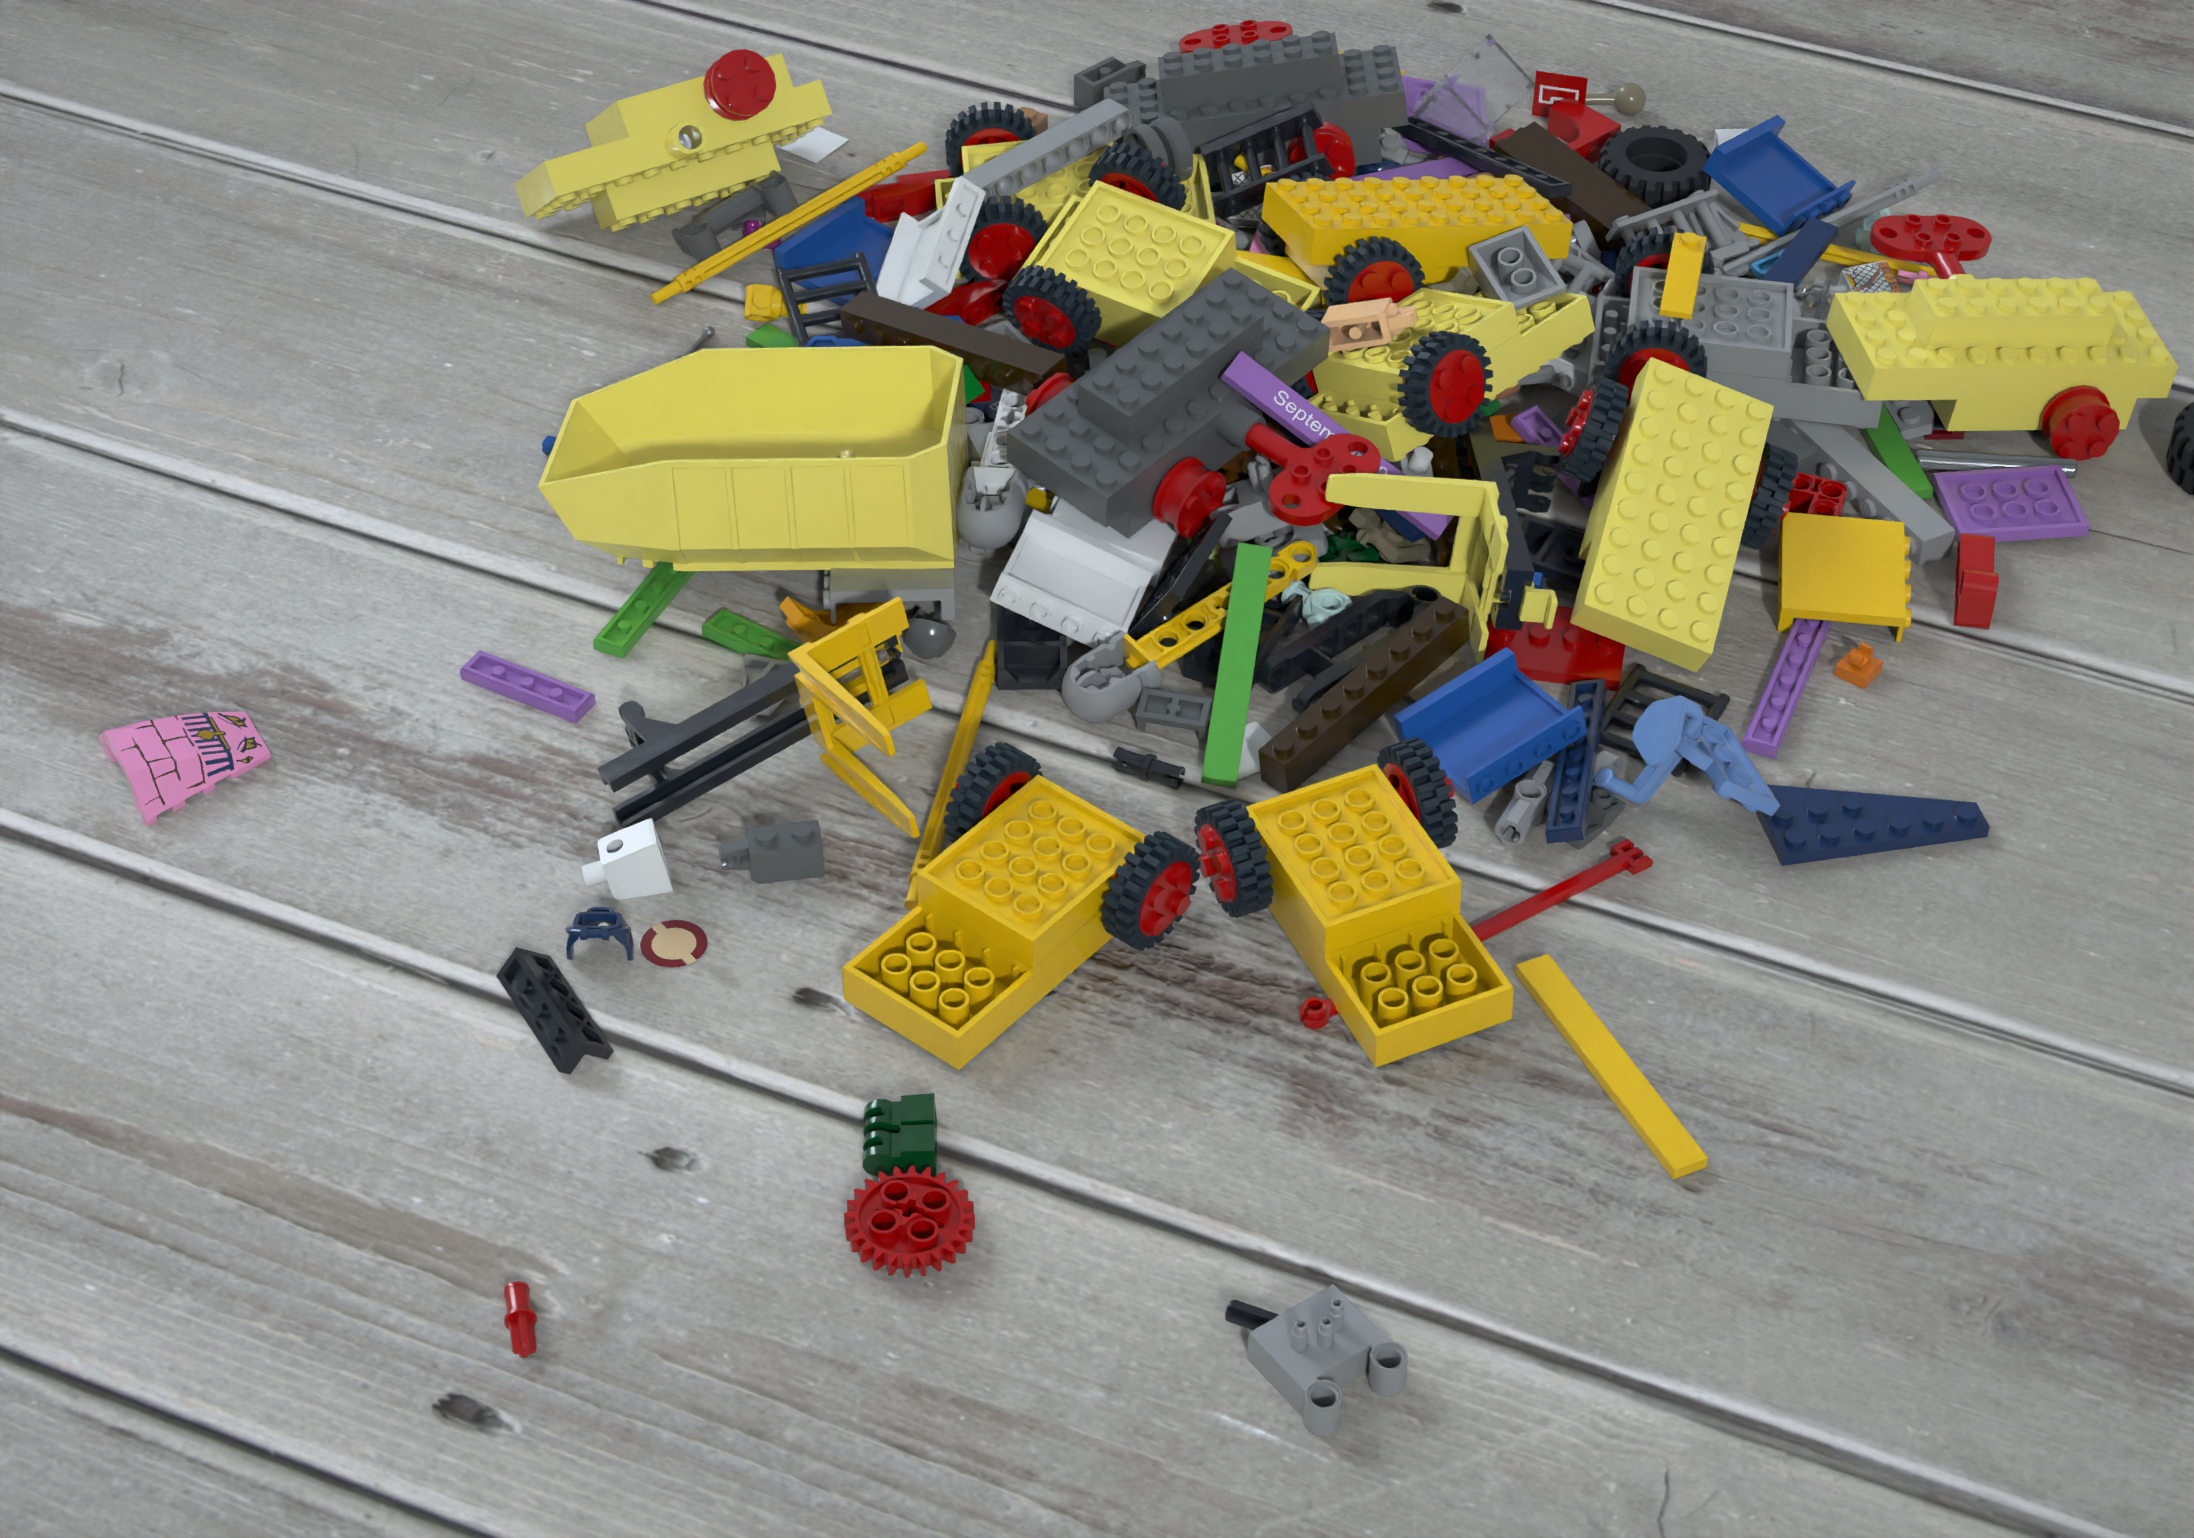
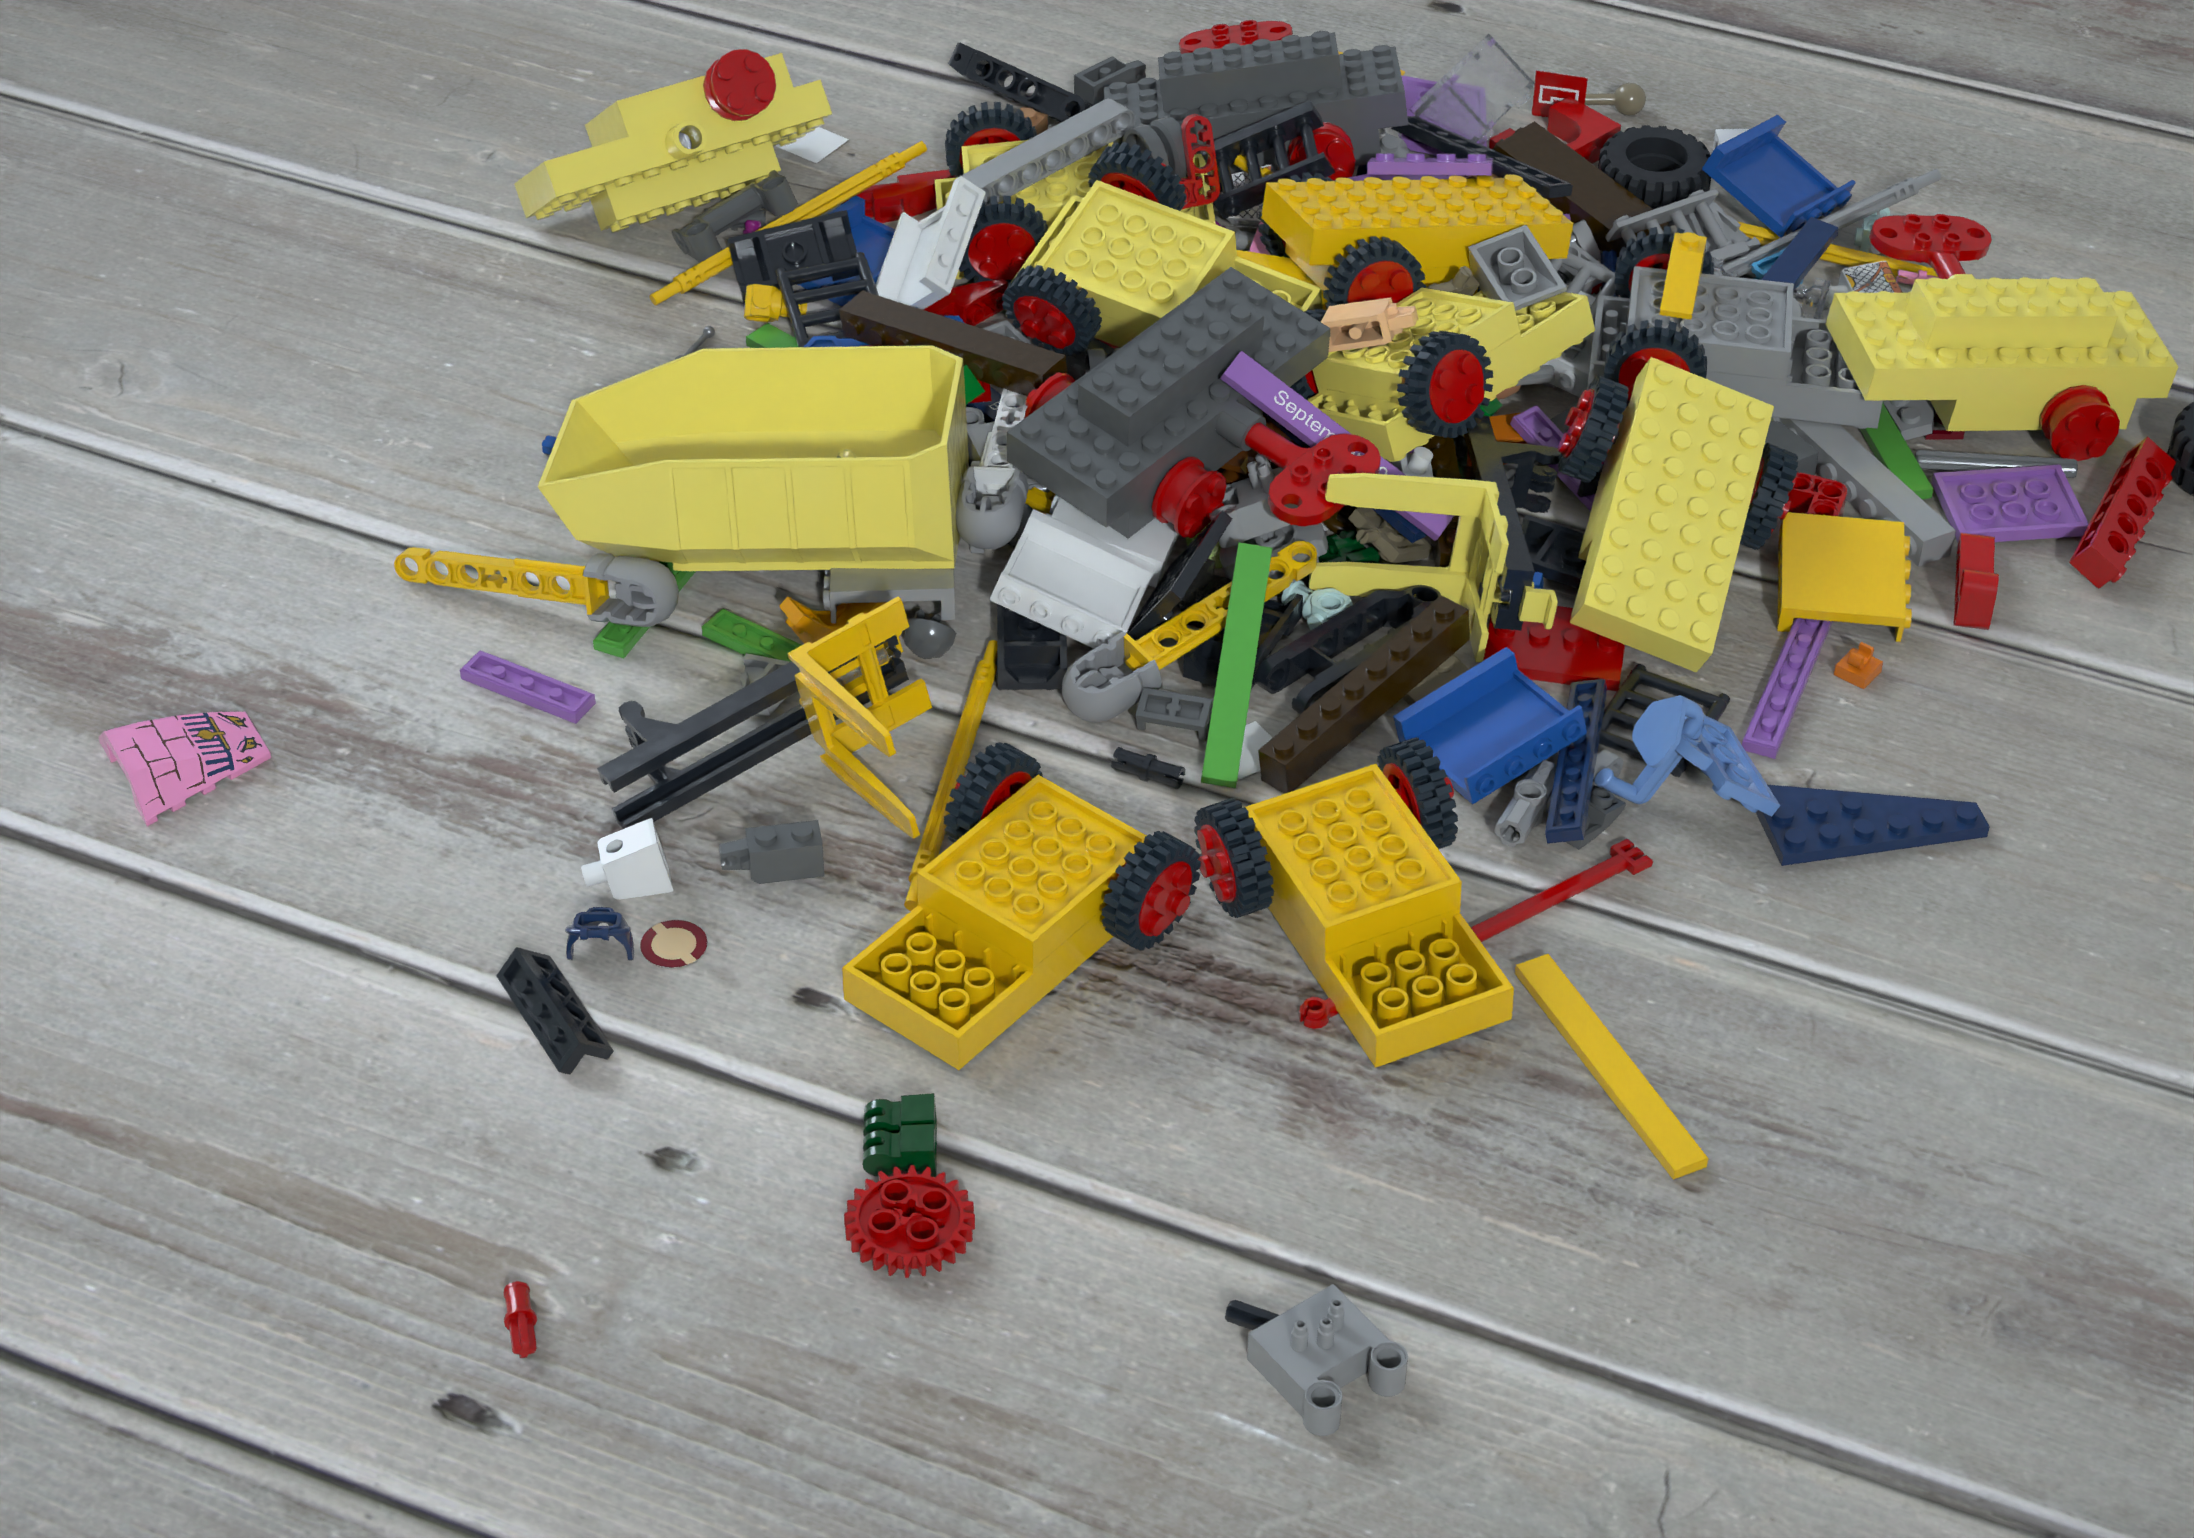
(644, 587): none -> piece
(792, 247): none -> black piece
(992, 73): none -> black piece
(1192, 182): none -> red beam
(1419, 165): none -> medium lavender plate
(2123, 513): none -> red brick

